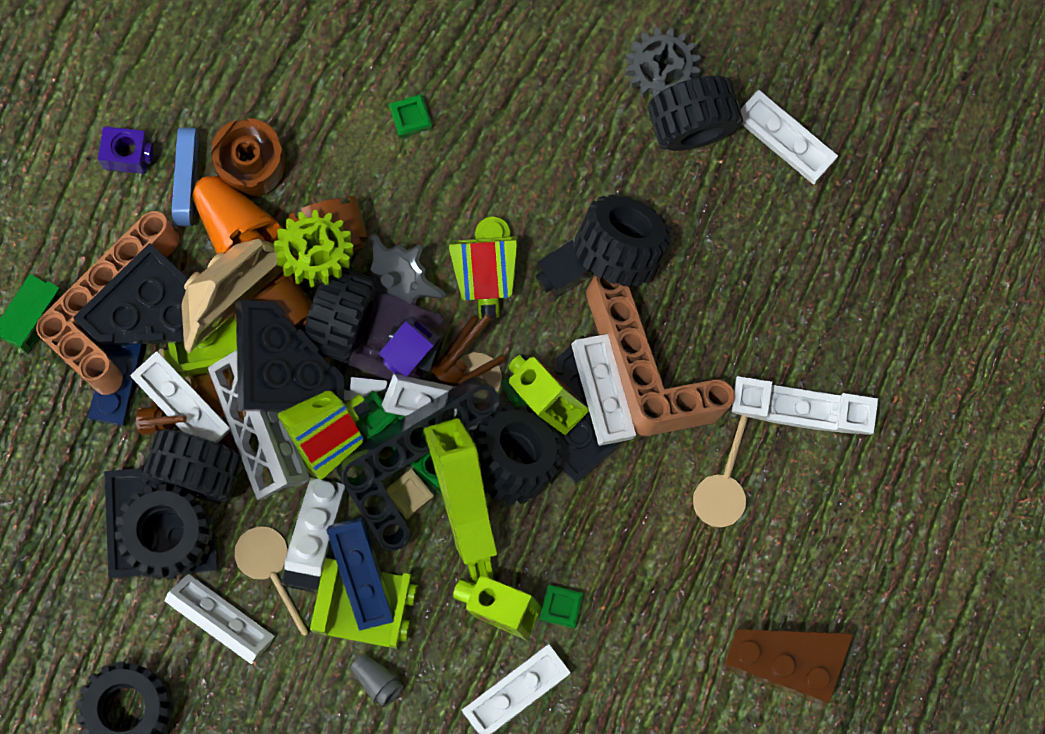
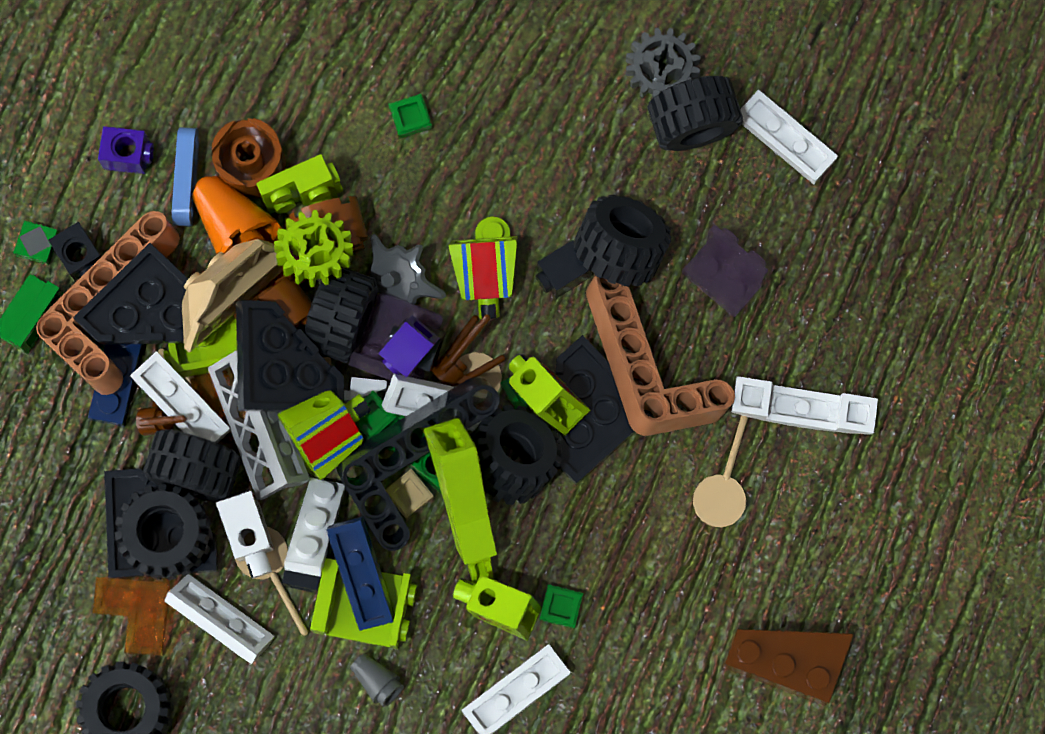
(34, 242): none -> tile
(67, 243): none -> black brick
(142, 604): none -> clear orange plate
(241, 516): none -> white torso
(305, 182): none -> lime plate
(603, 389): white plate -> none
(727, 271): none -> clear purple bracket

